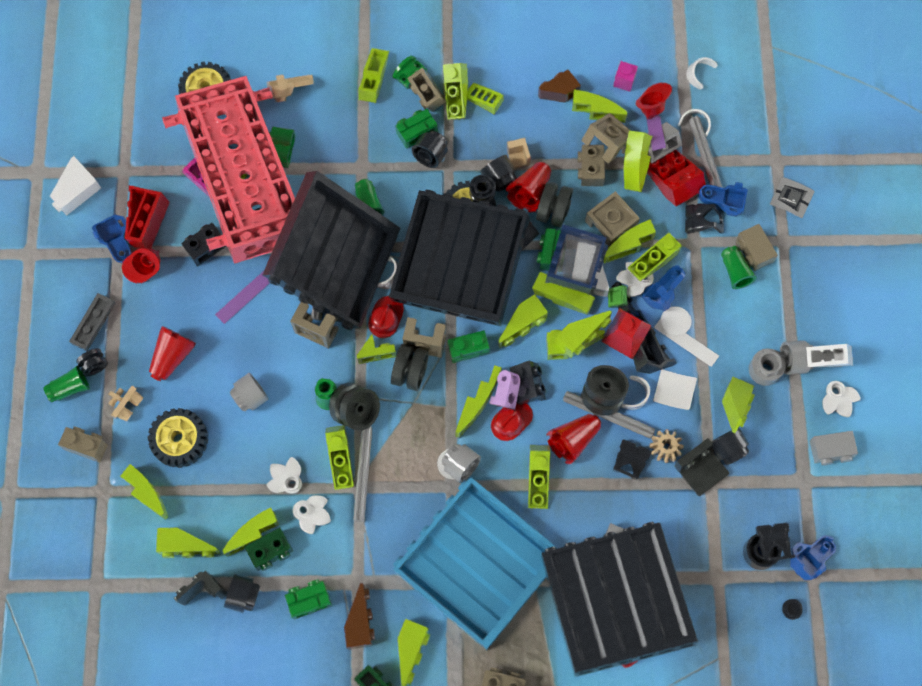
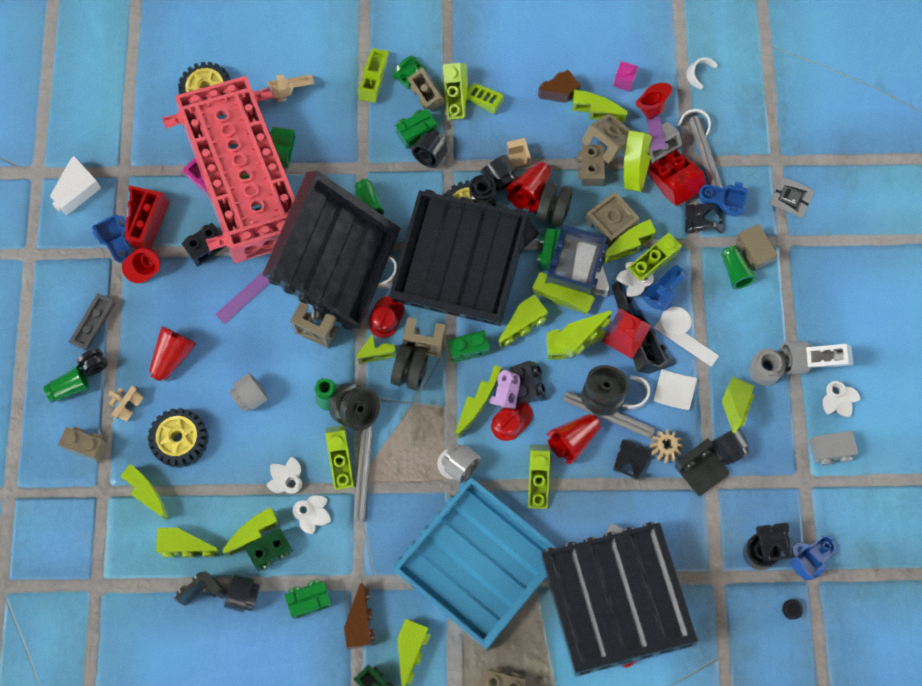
(617, 296): bright green tile -> none

